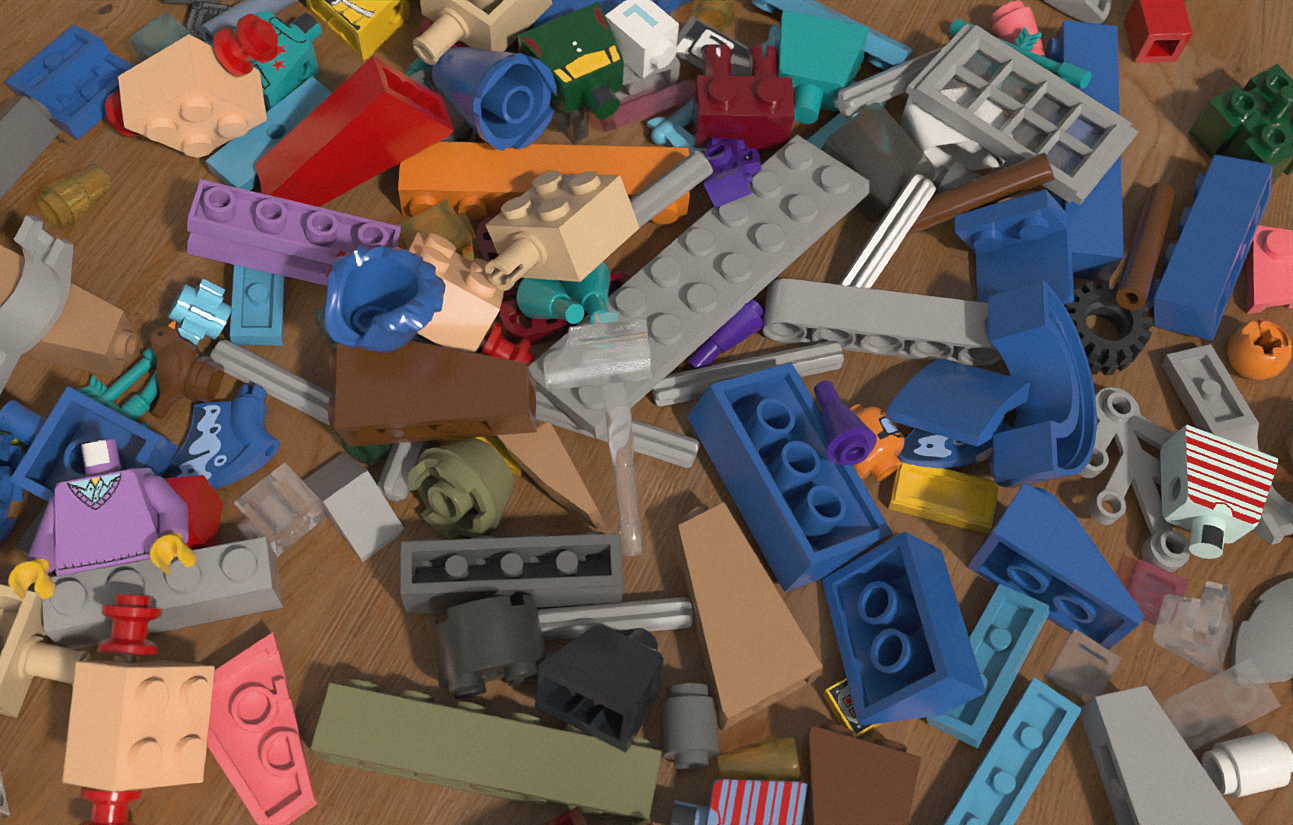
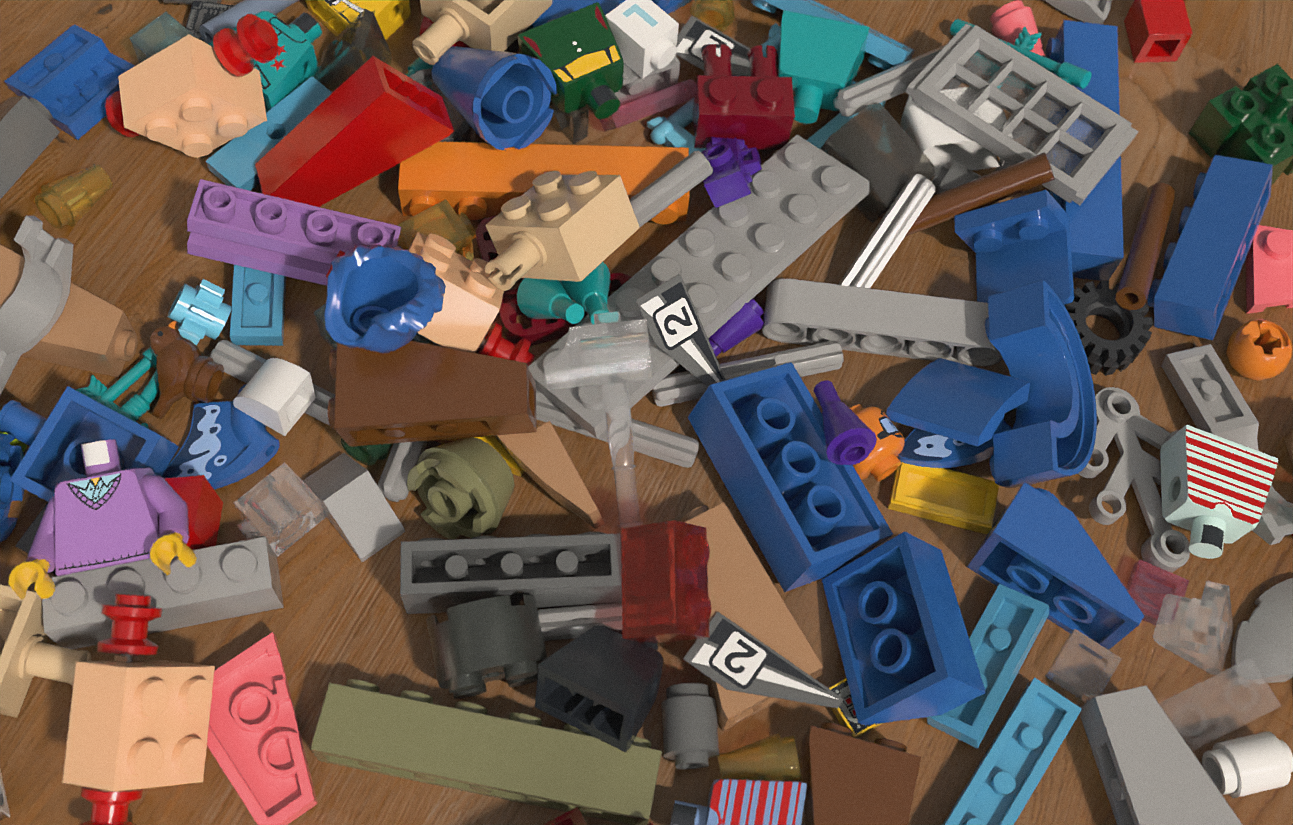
(277, 395): none -> white brick
(351, 50): none -> clear smoke slope
(665, 582): none -> clear red brick
(679, 330): none -> sticker
(749, 666): none -> sticker

